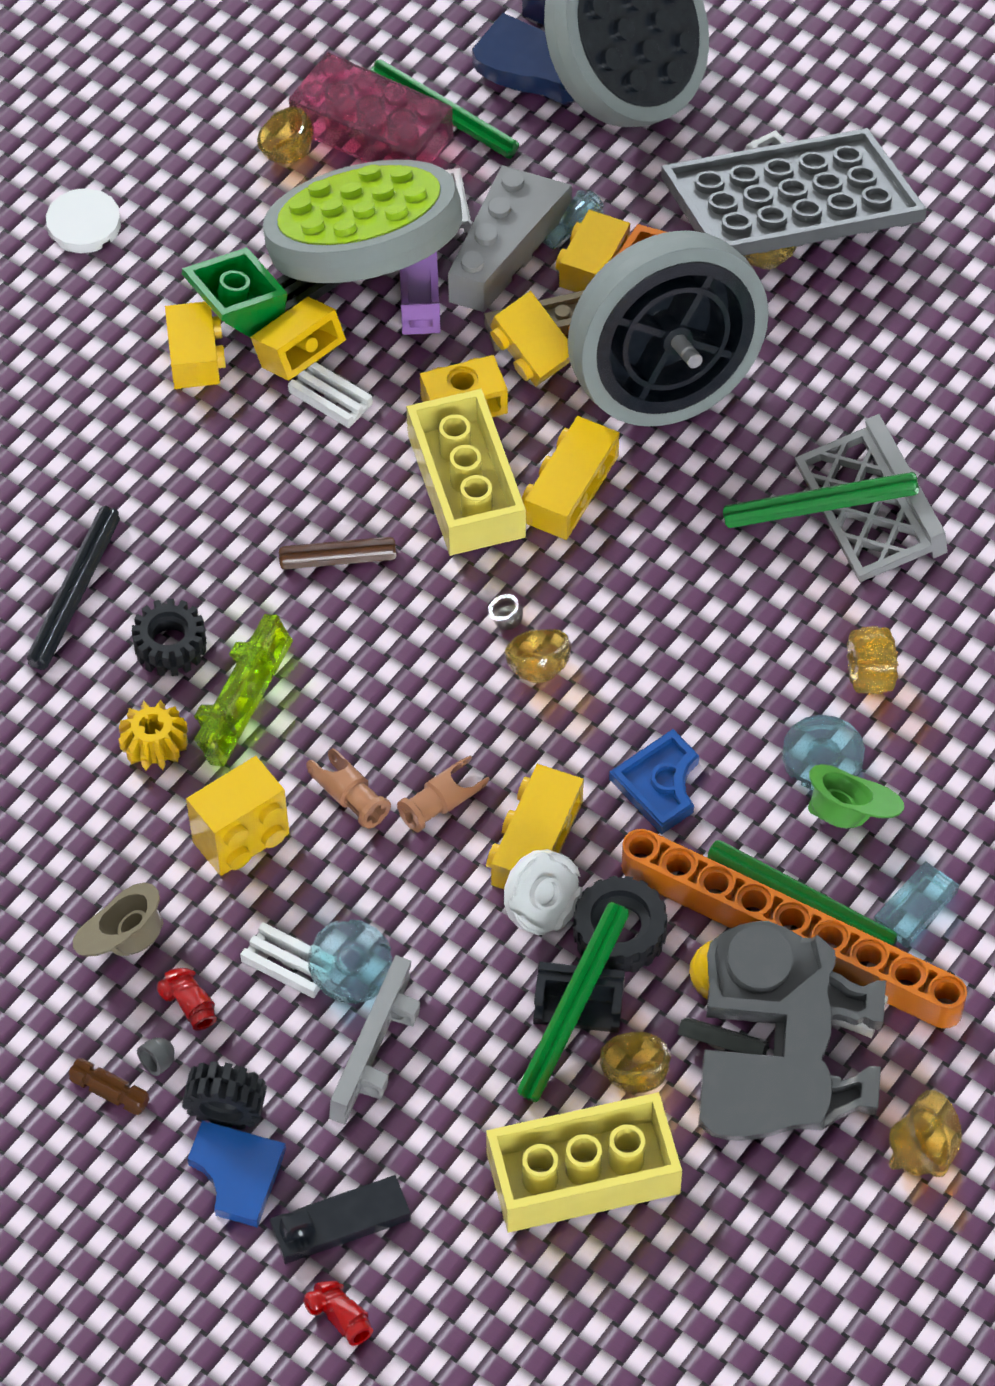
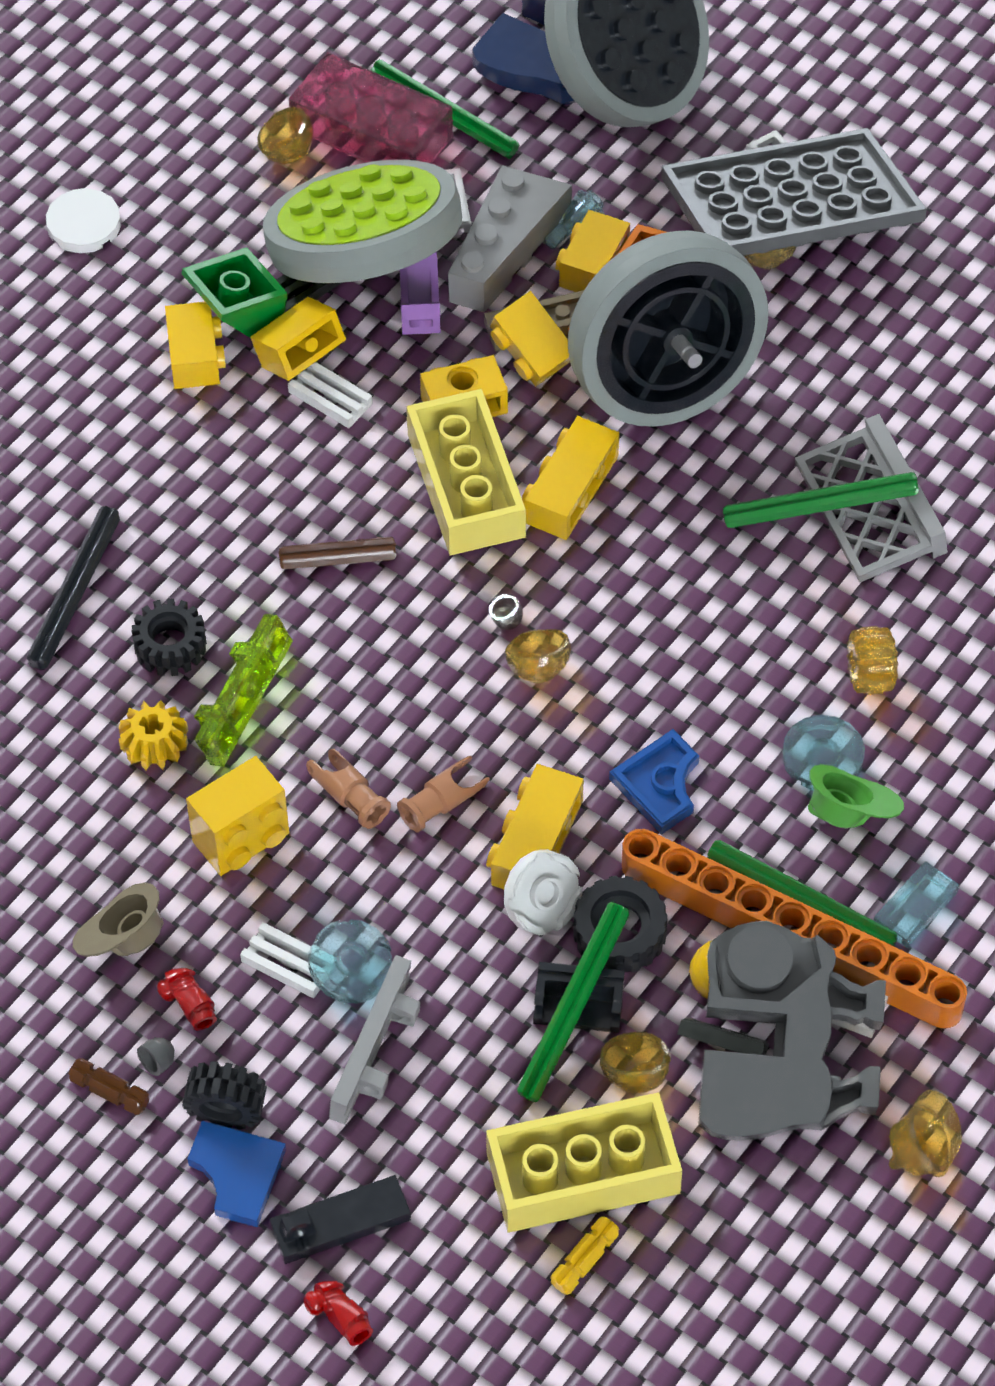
(584, 1255): none -> yellow axle

